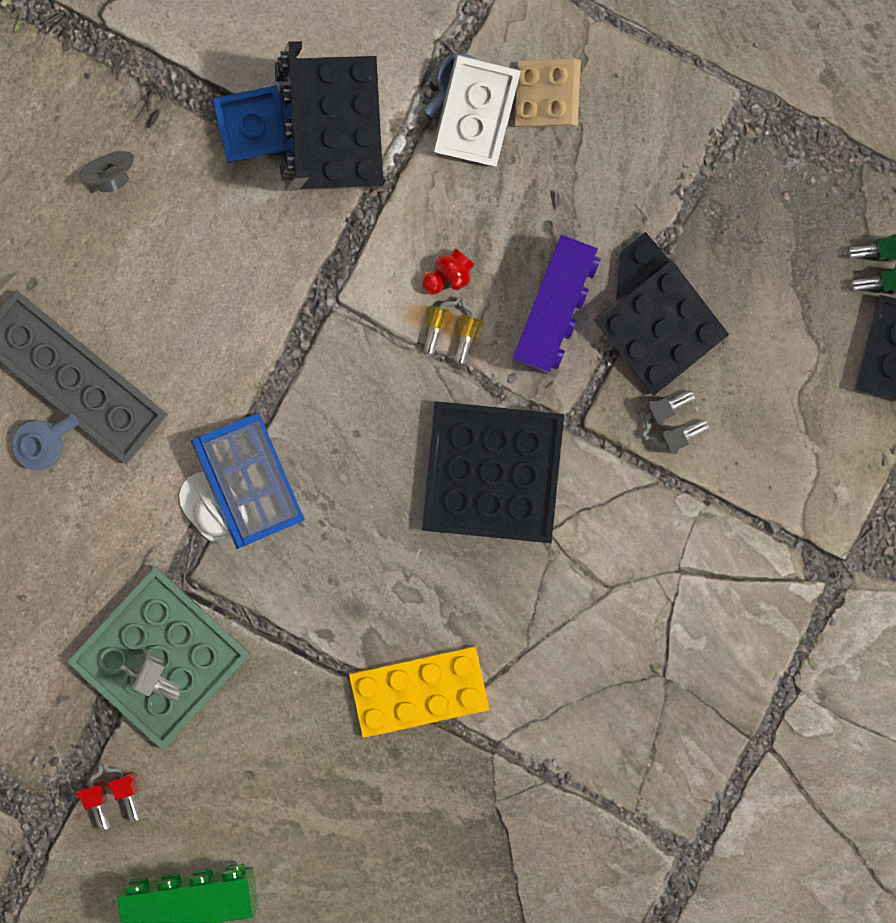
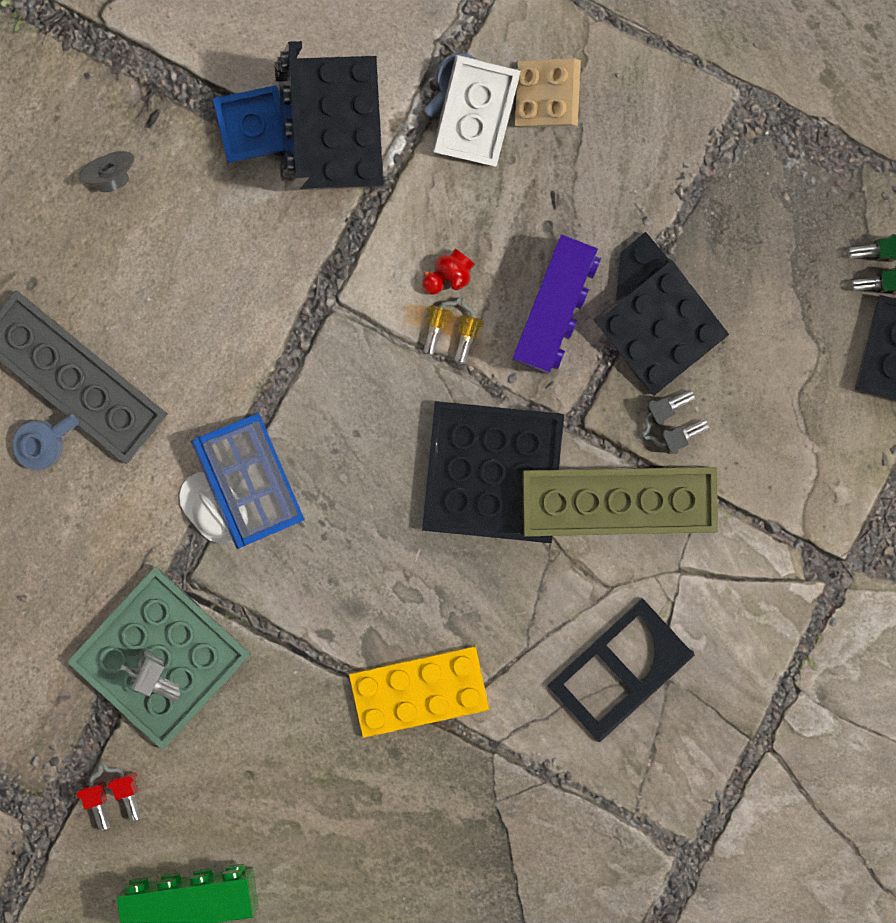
(619, 501): none -> olive plate
(669, 657): none -> black window

